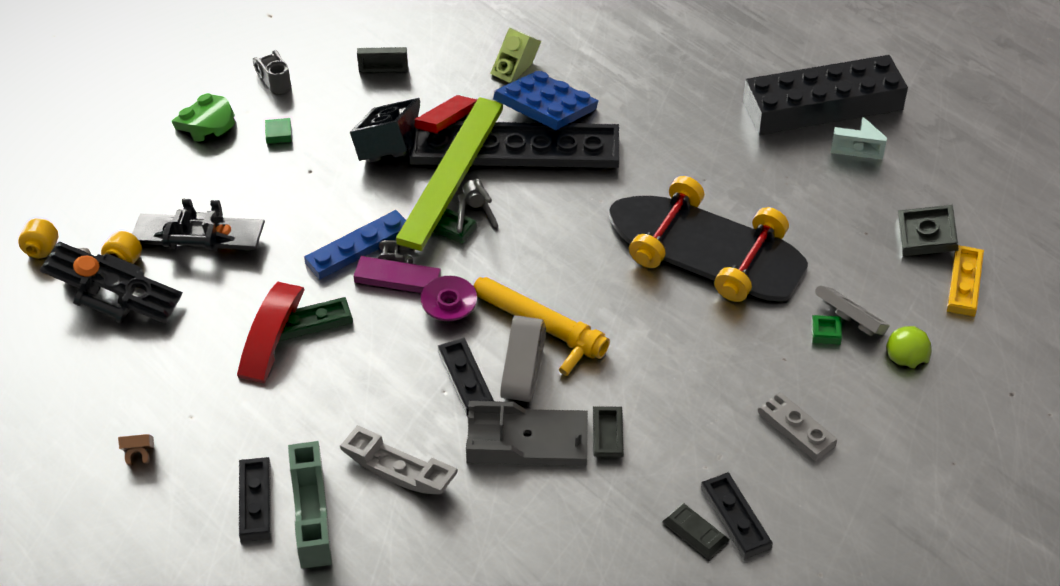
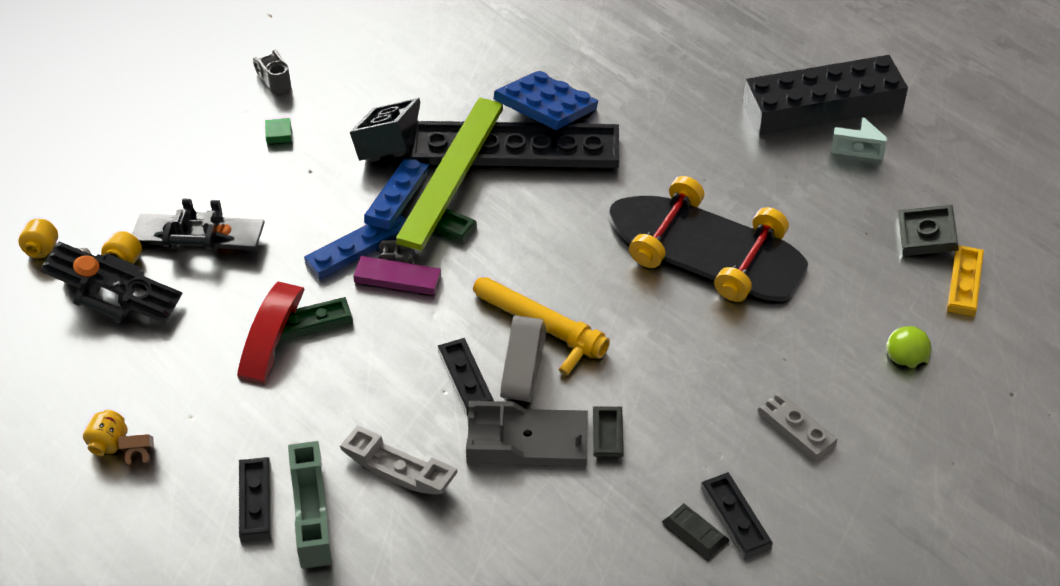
(103, 432): none -> yellow head
(205, 116): bright green slope -> none
(382, 59): pearl dark grey tile -> none
(396, 194): none -> blue plate
(445, 114): red tile -> none
(447, 290): magenta dish -> none
(475, 196): dark grey plant -> none
(515, 55): yellowish green slope -> none
(826, 329): green tile -> none
(848, 309): light grey hinge -> none

